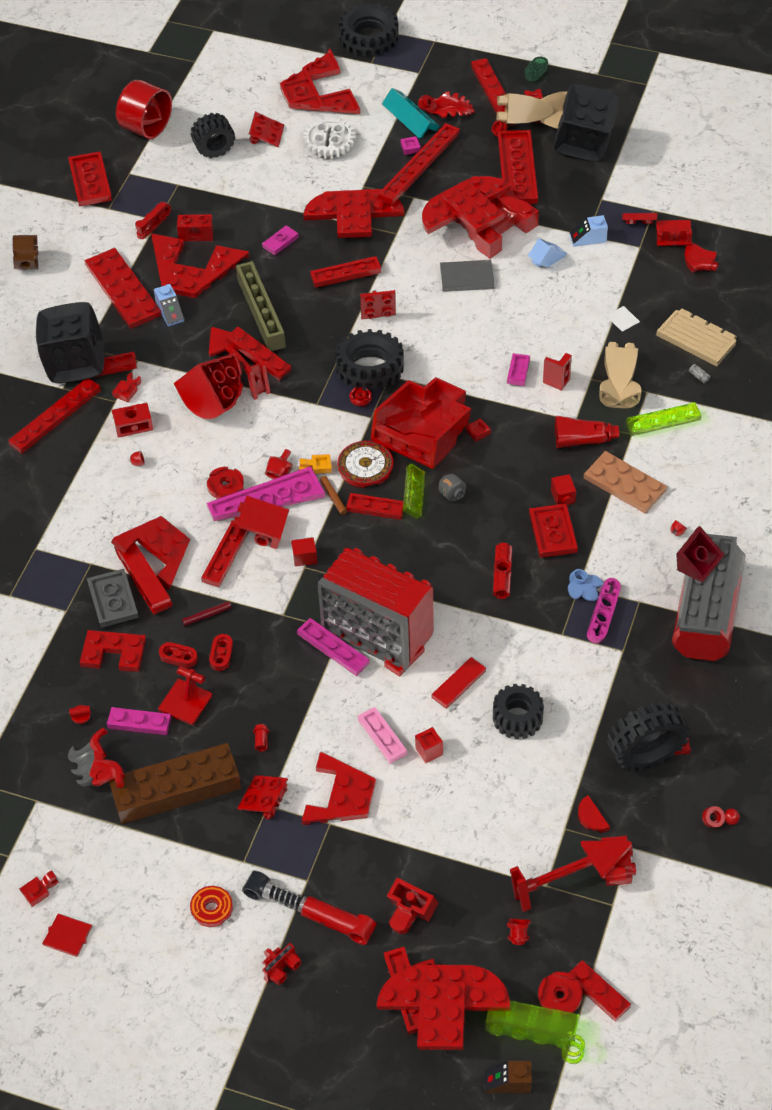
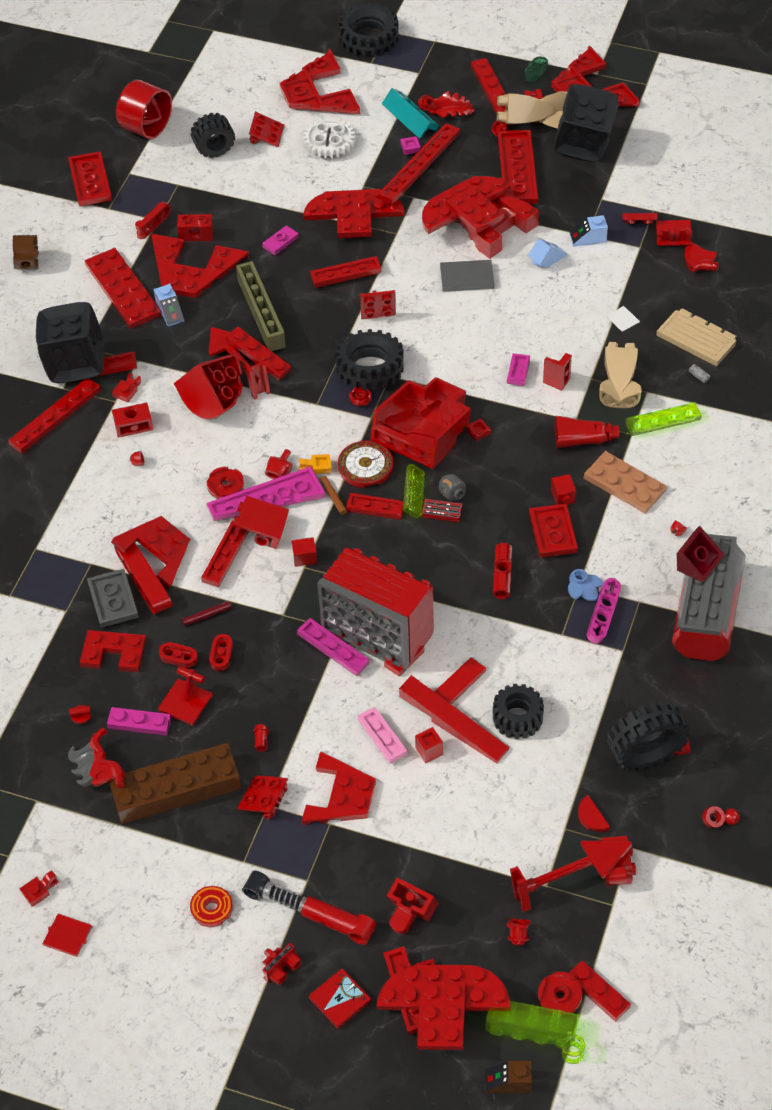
(340, 998): none -> red tile
(442, 510): none -> tile
(452, 719): none -> red slope
(586, 64): none -> red wing

